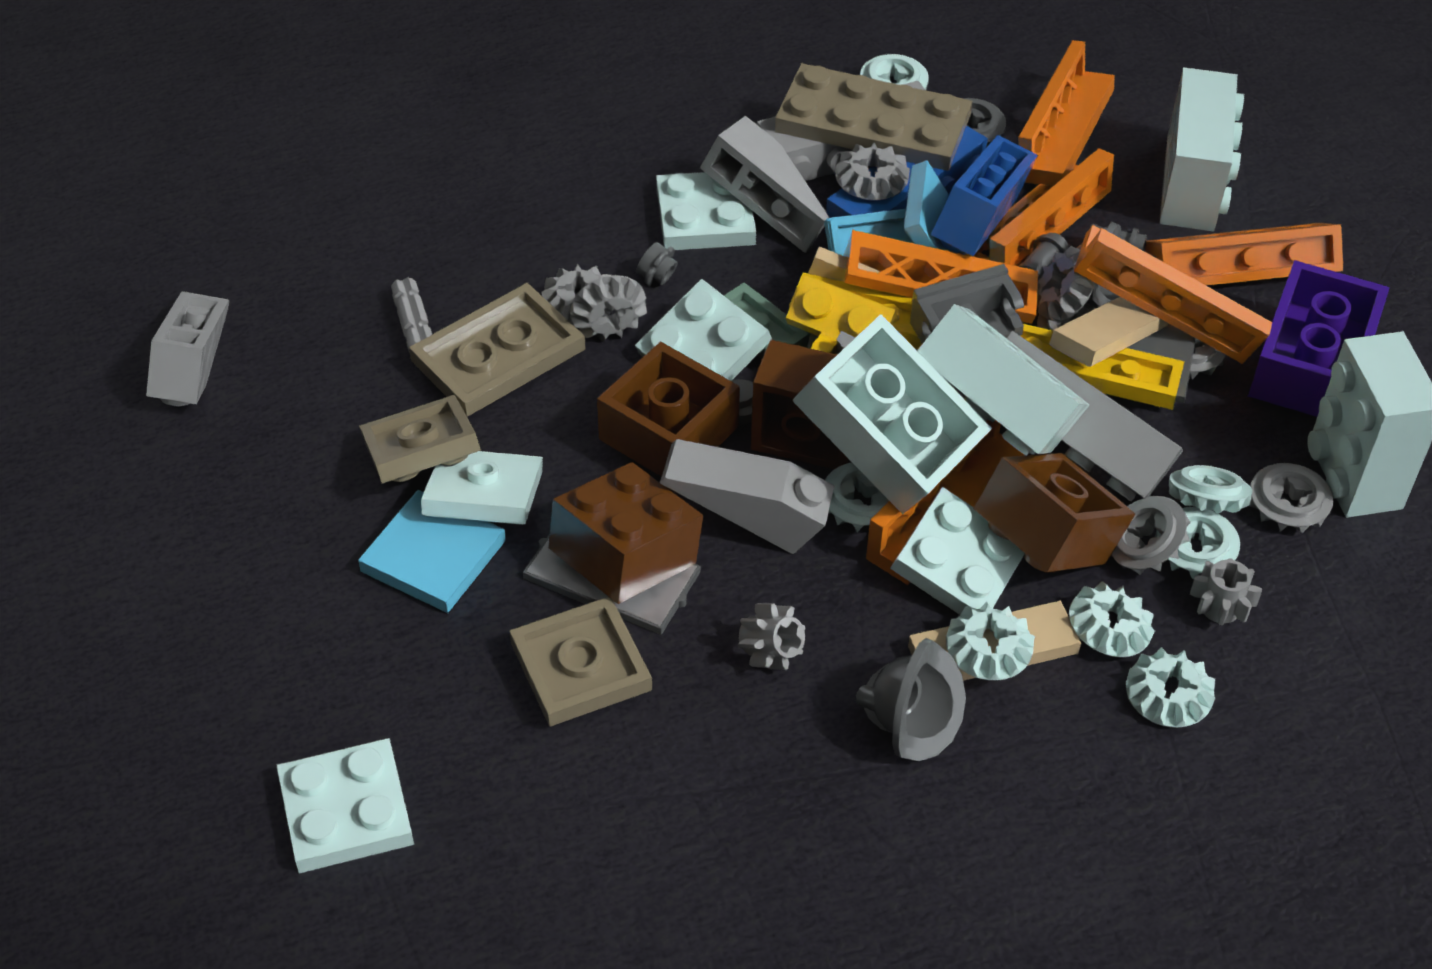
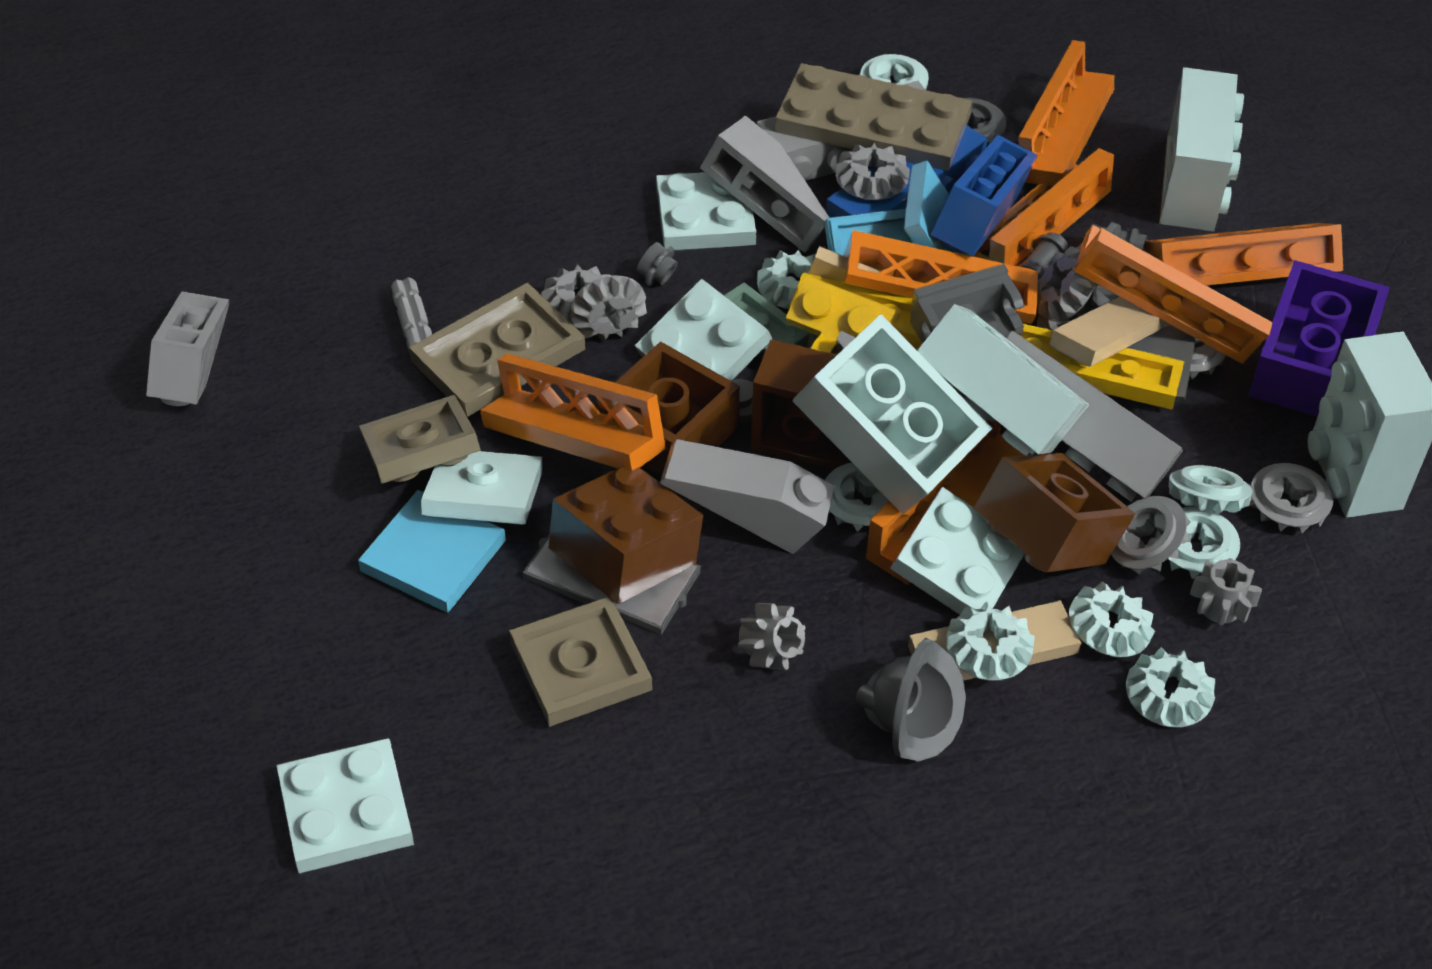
(575, 426): none -> orange fence
(773, 278): none -> light aqua gear

